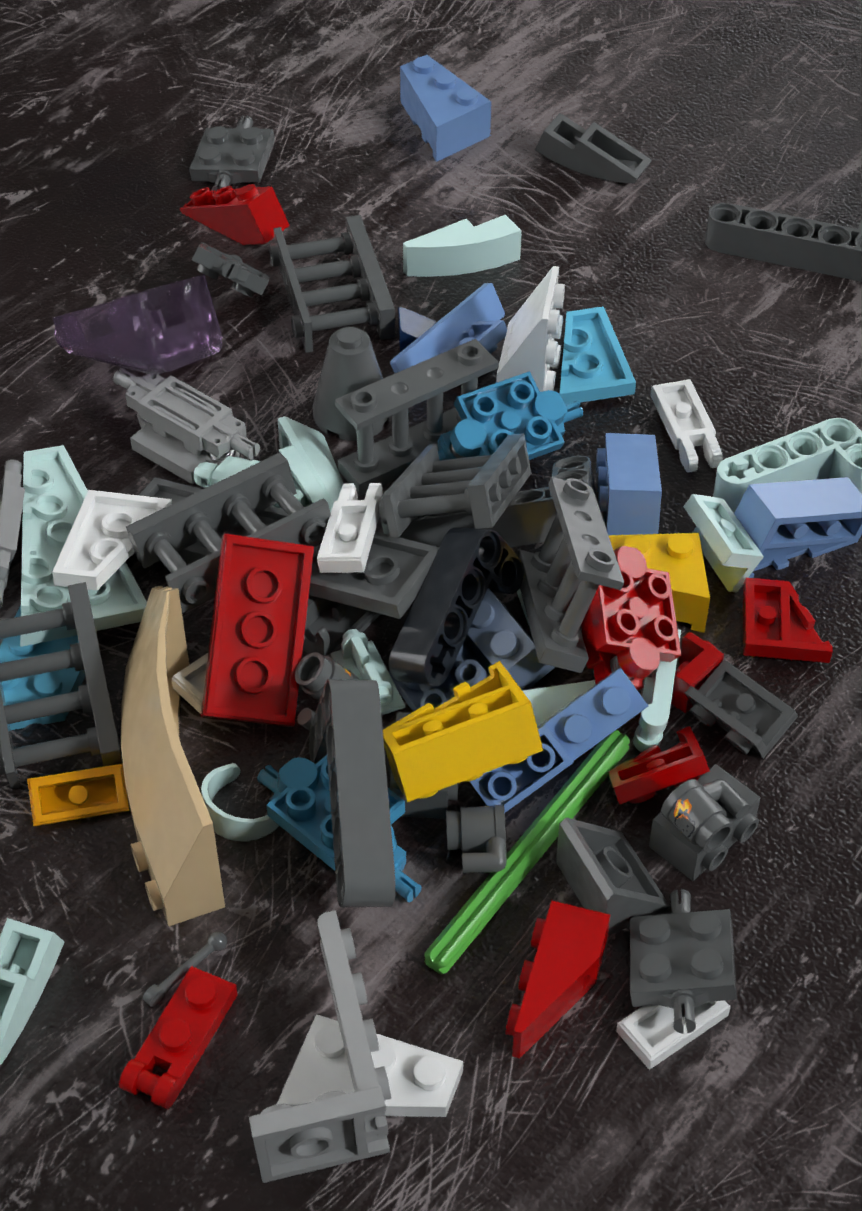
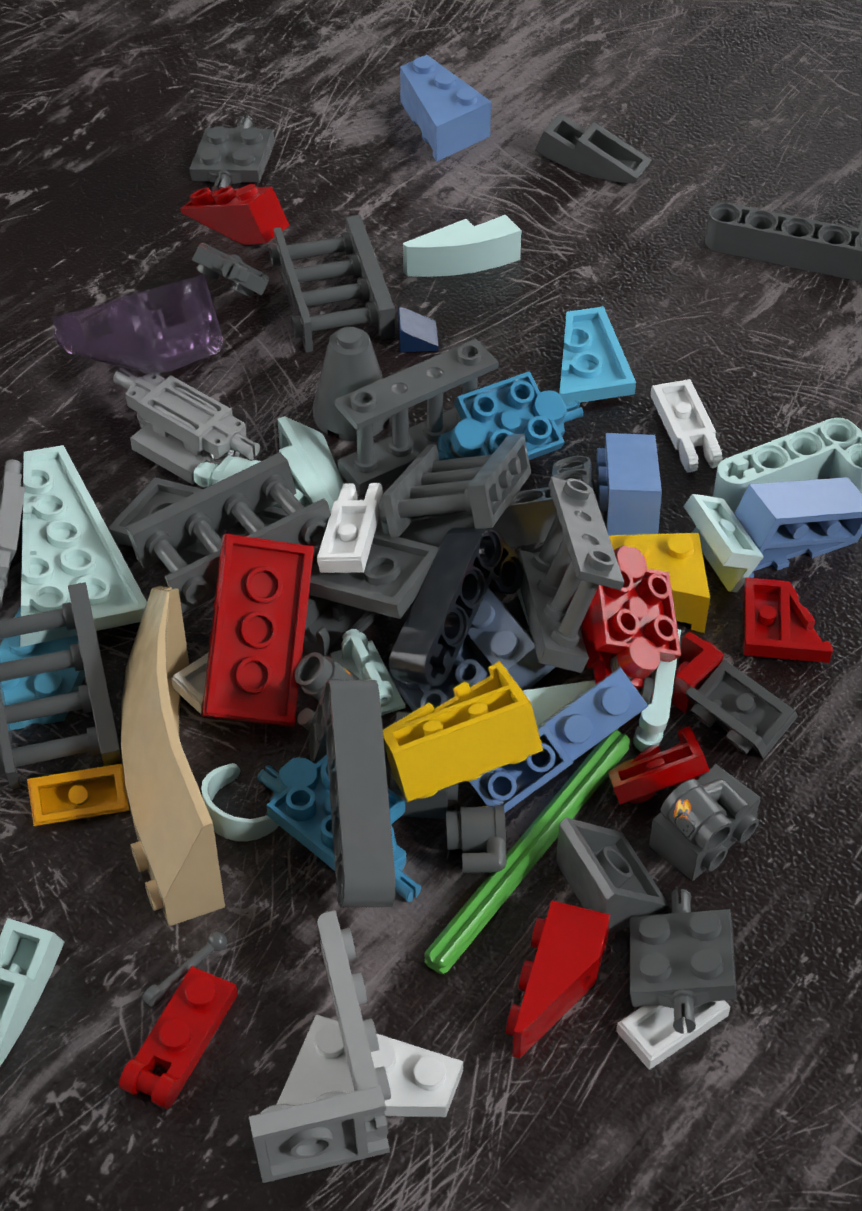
(99, 537): white wing -> none
(472, 319): medium blue bracket -> none
(531, 335): white slope -> none

